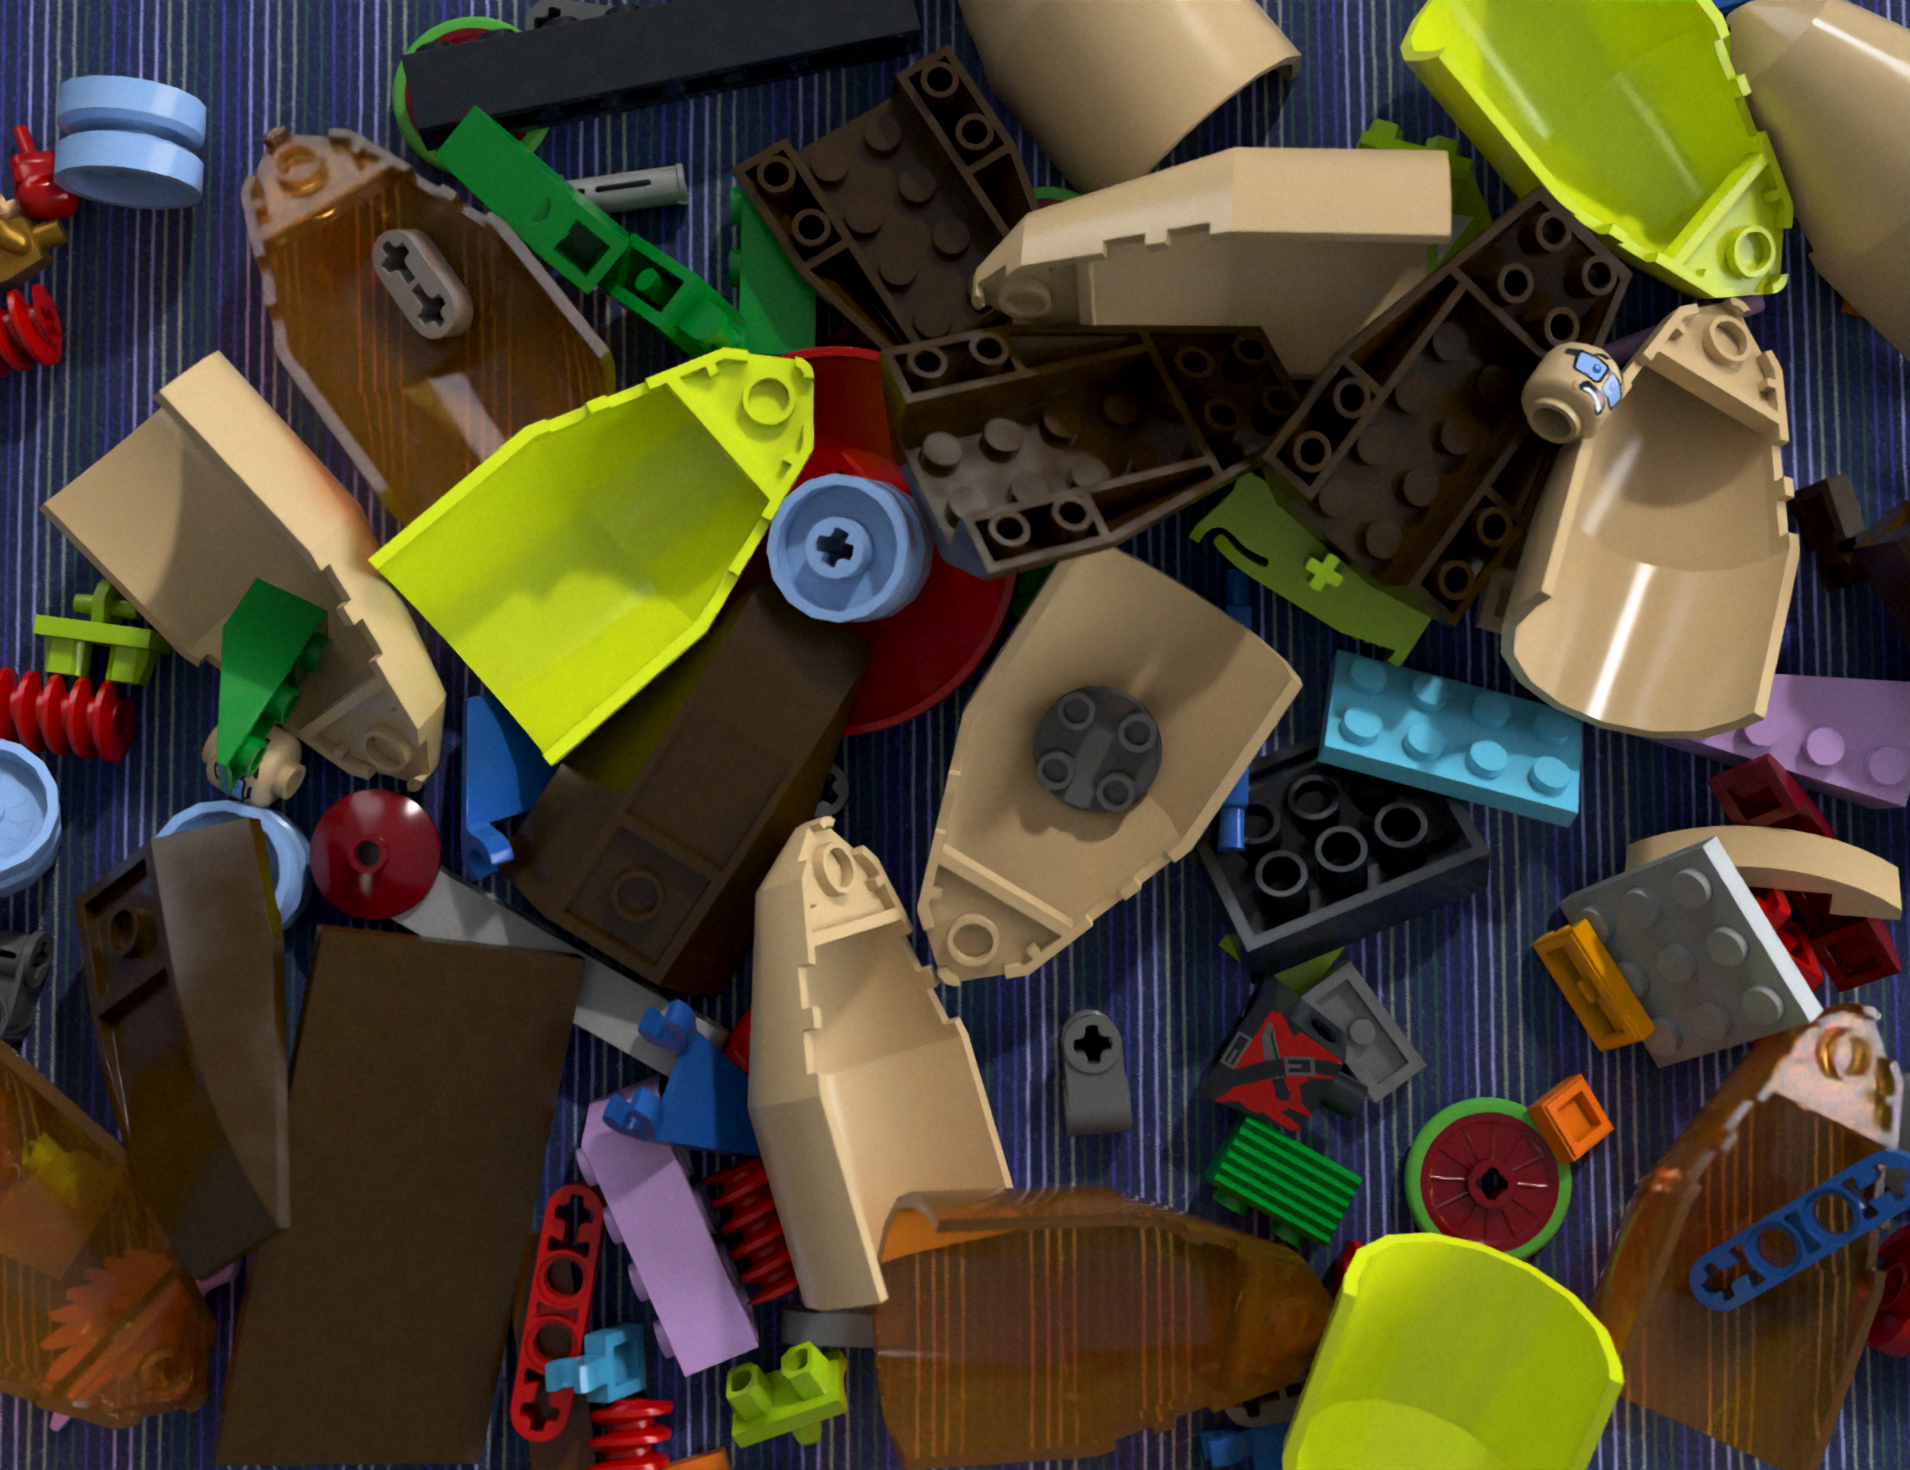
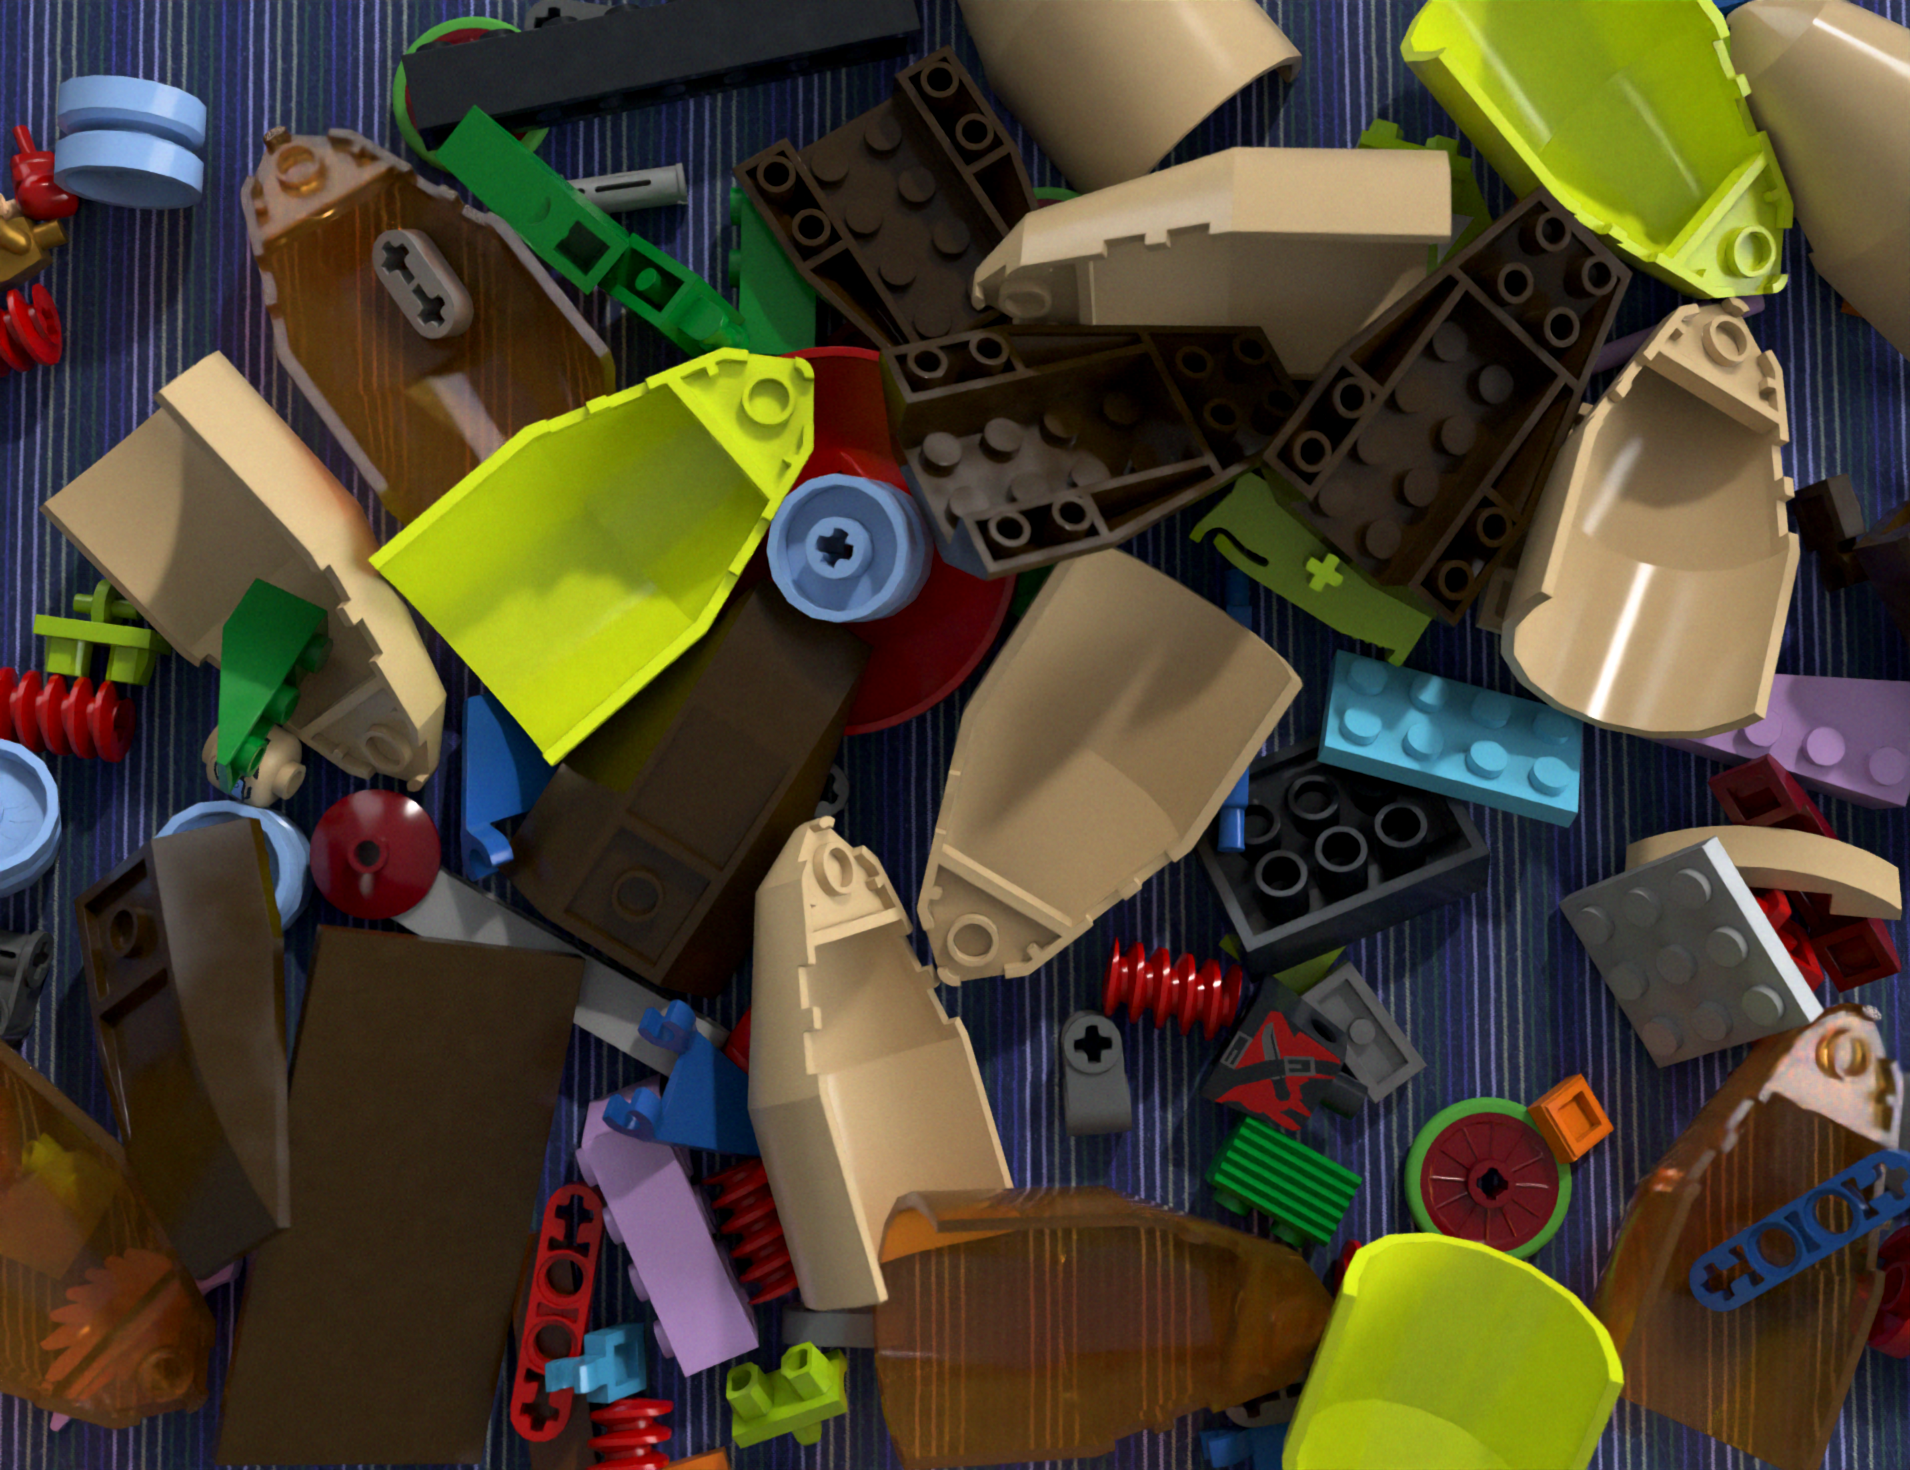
(1097, 749): dark grey dish -> none
(1169, 989): none -> red piece
(1572, 393): tan head -> none
(1594, 986): light orange tile -> none

